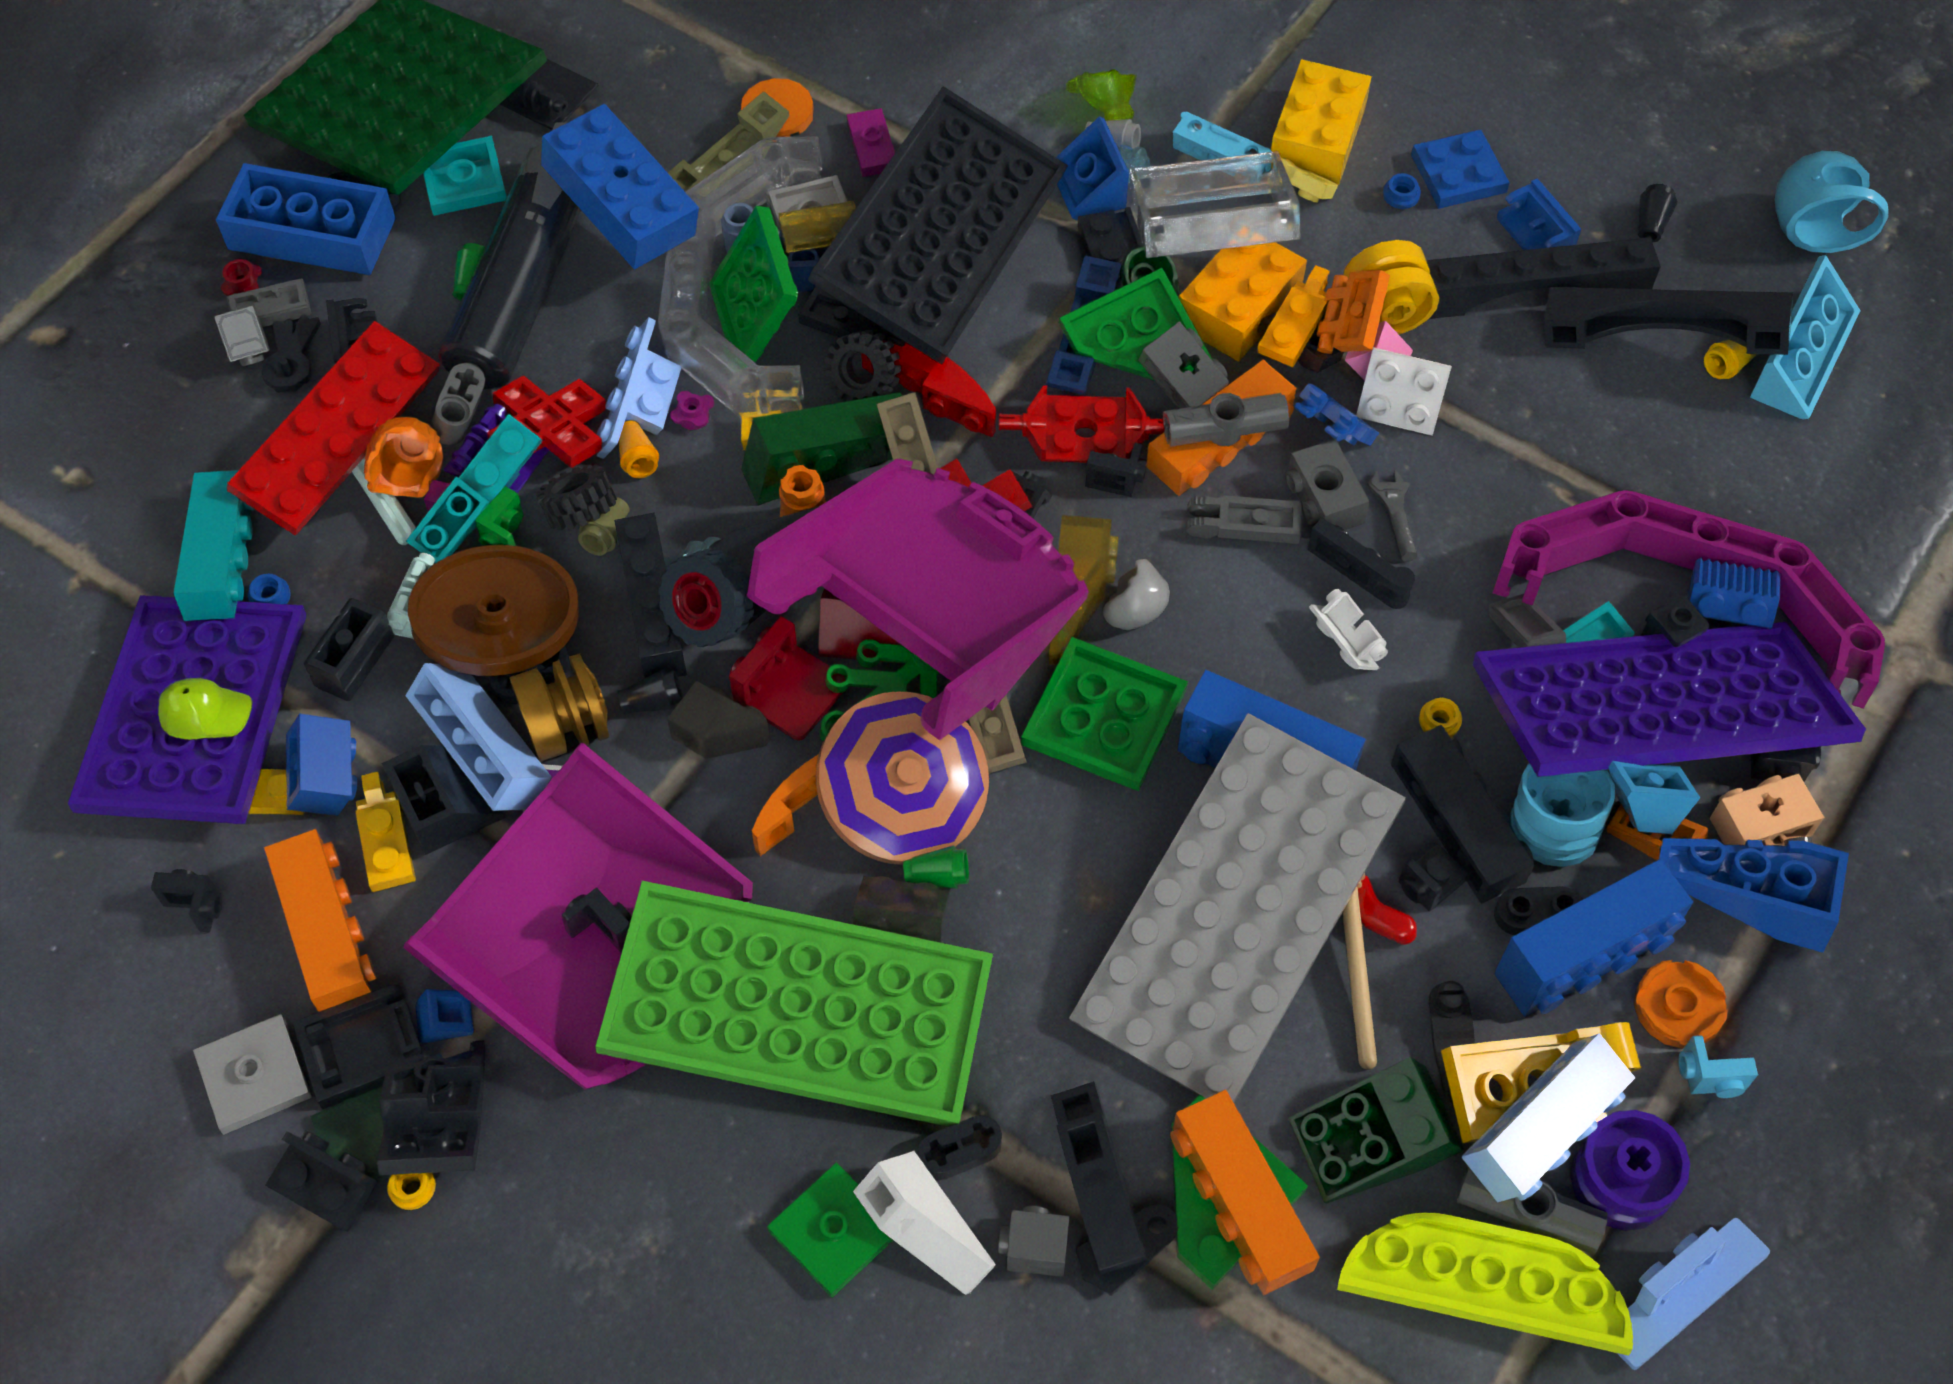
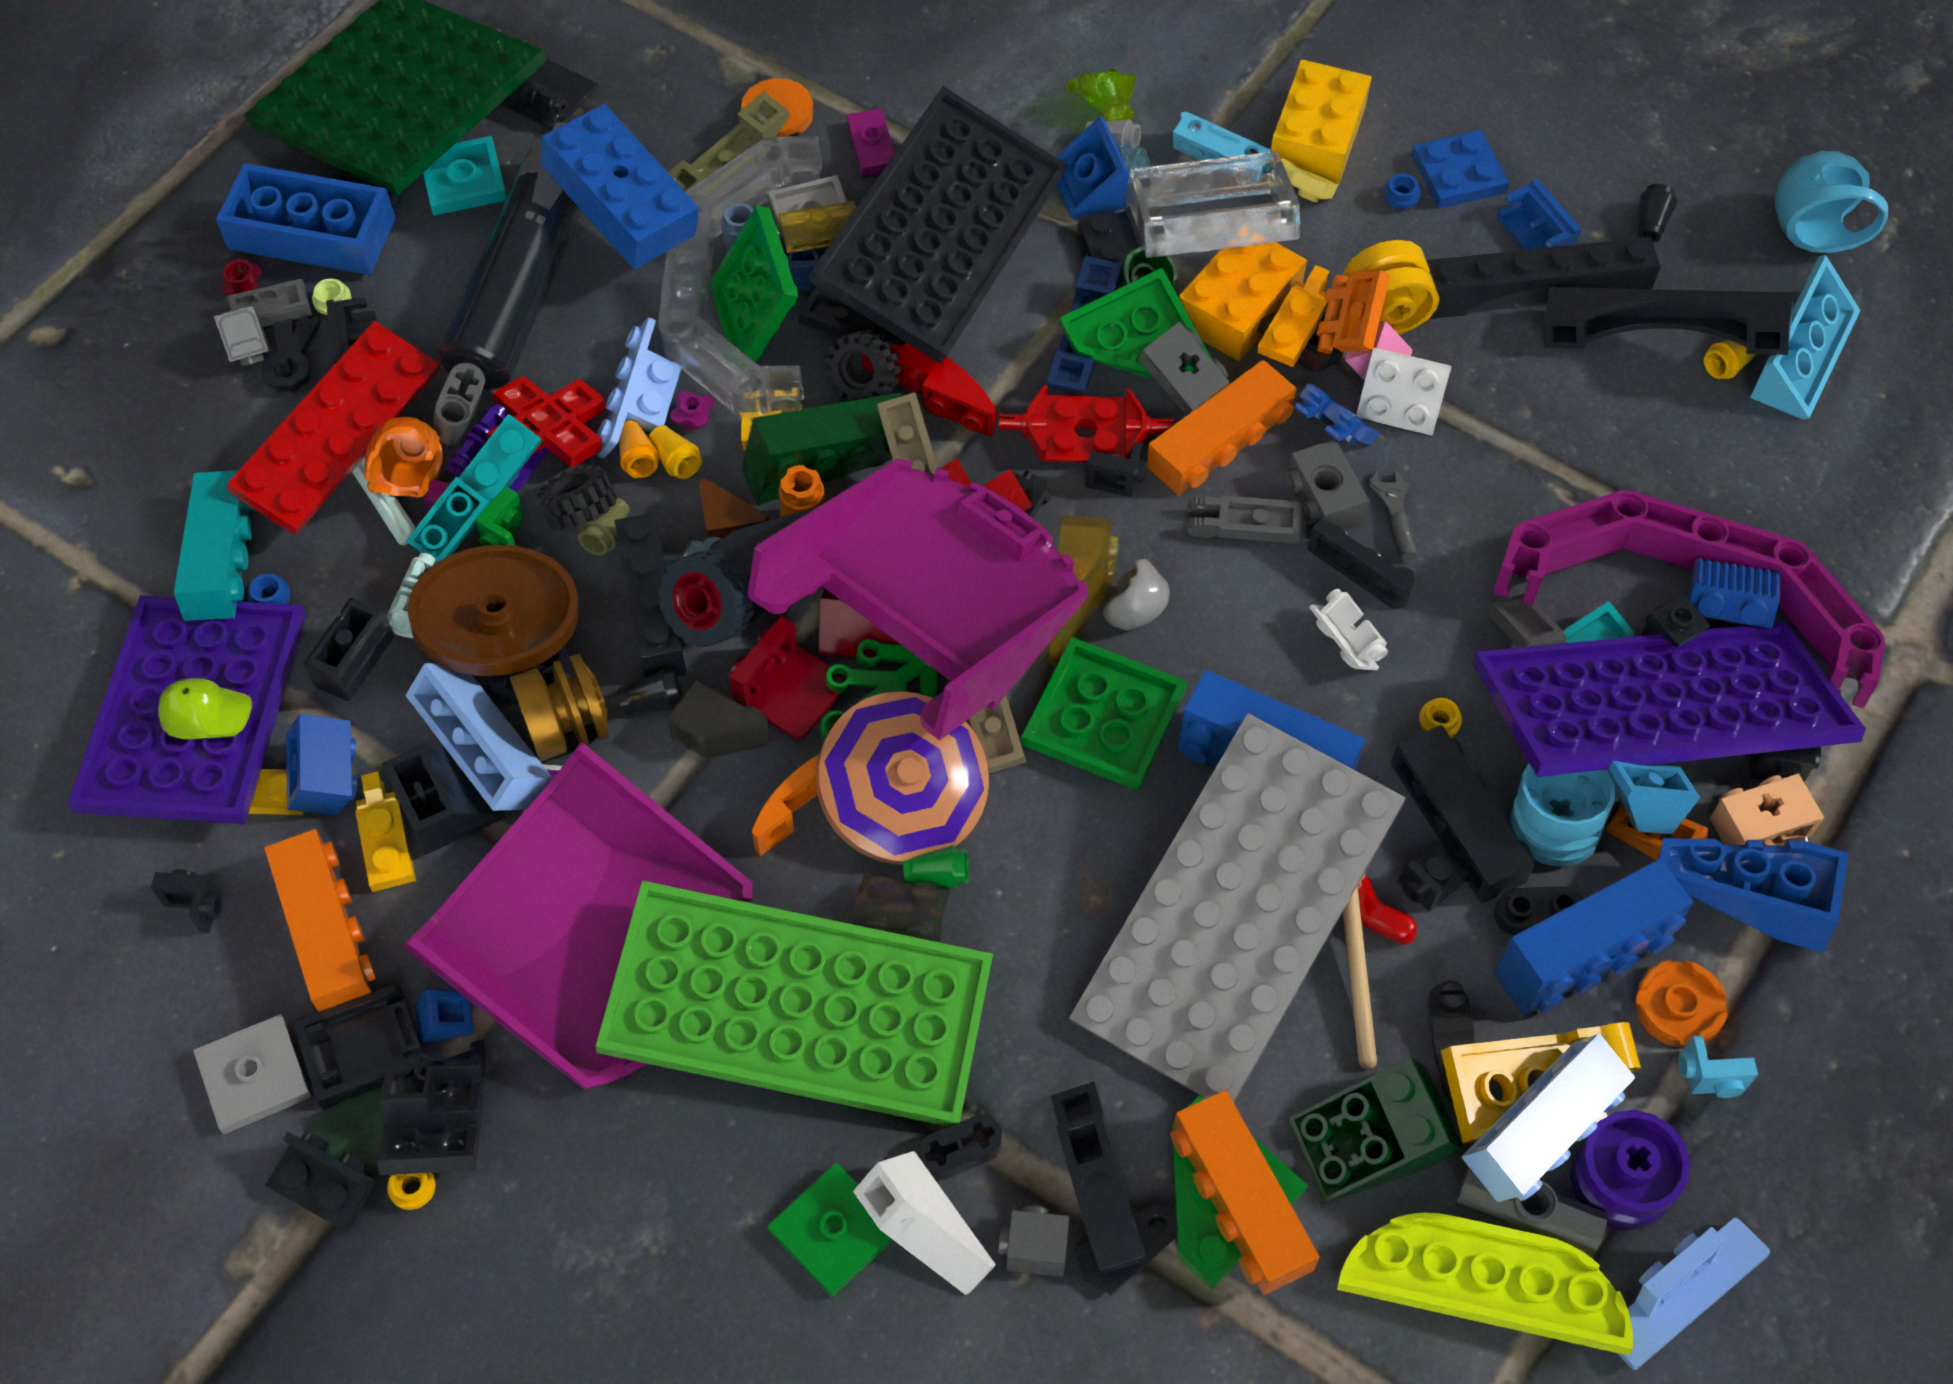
(328, 290): none -> yellowish green plate
(465, 265): green cone -> none
(597, 909): black bracket -> none
(676, 452): none -> yellow cone
(725, 511): none -> reddish brown slope
(1226, 419): dark grey piece -> none

